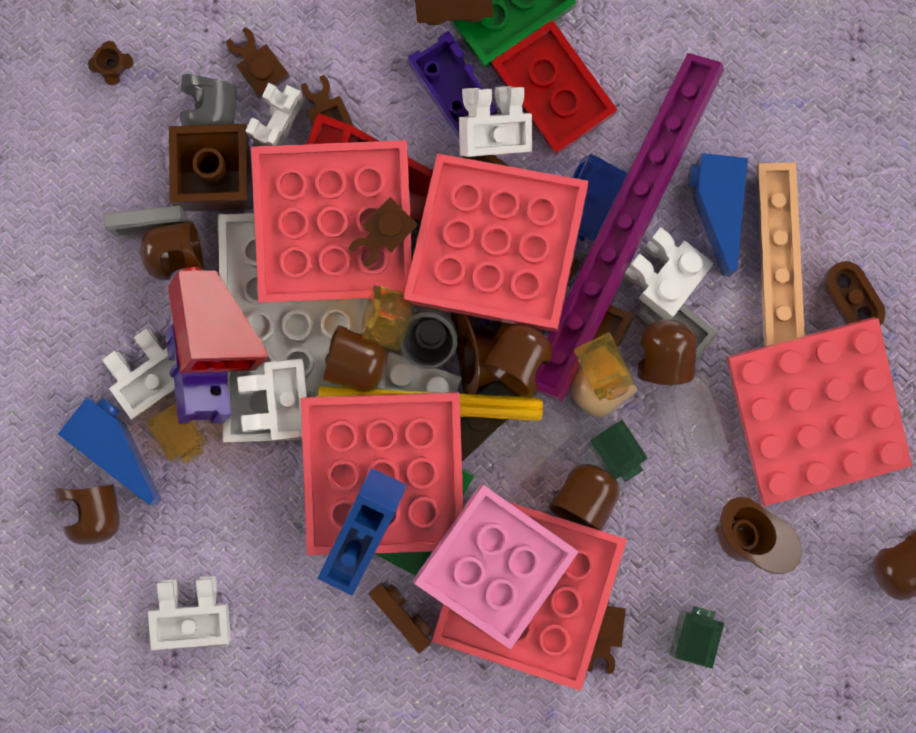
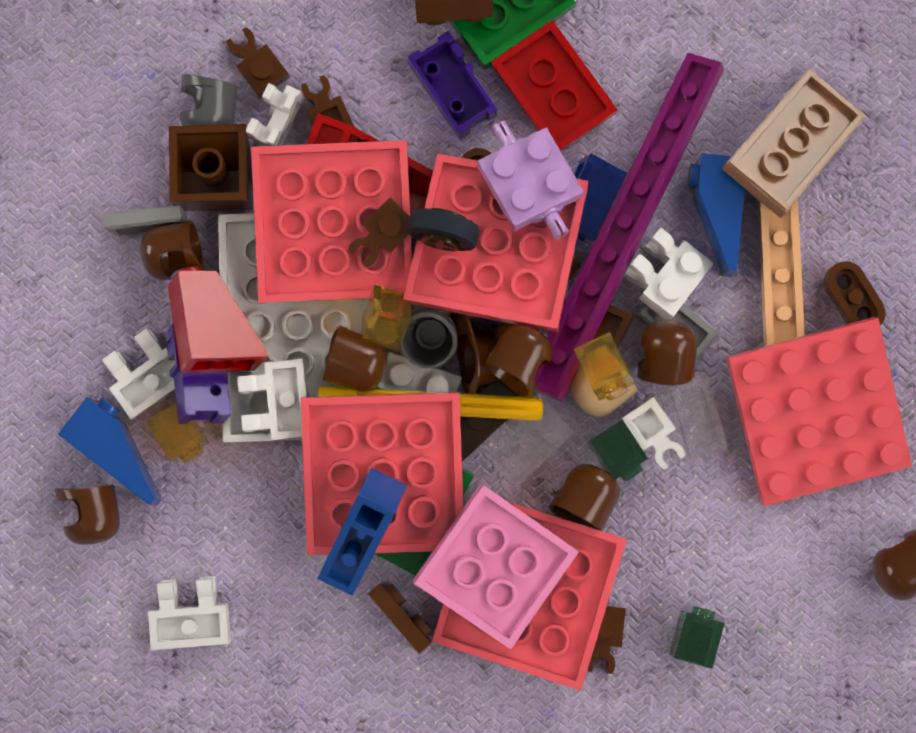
(105, 53): reddish brown plate -> none
(443, 229): none -> black wheel
(499, 133): white plate -> none
(530, 179): none -> lavender plate
(650, 427): none -> white plate
(758, 536): reddish brown piece -> none
(794, 143): none -> tile

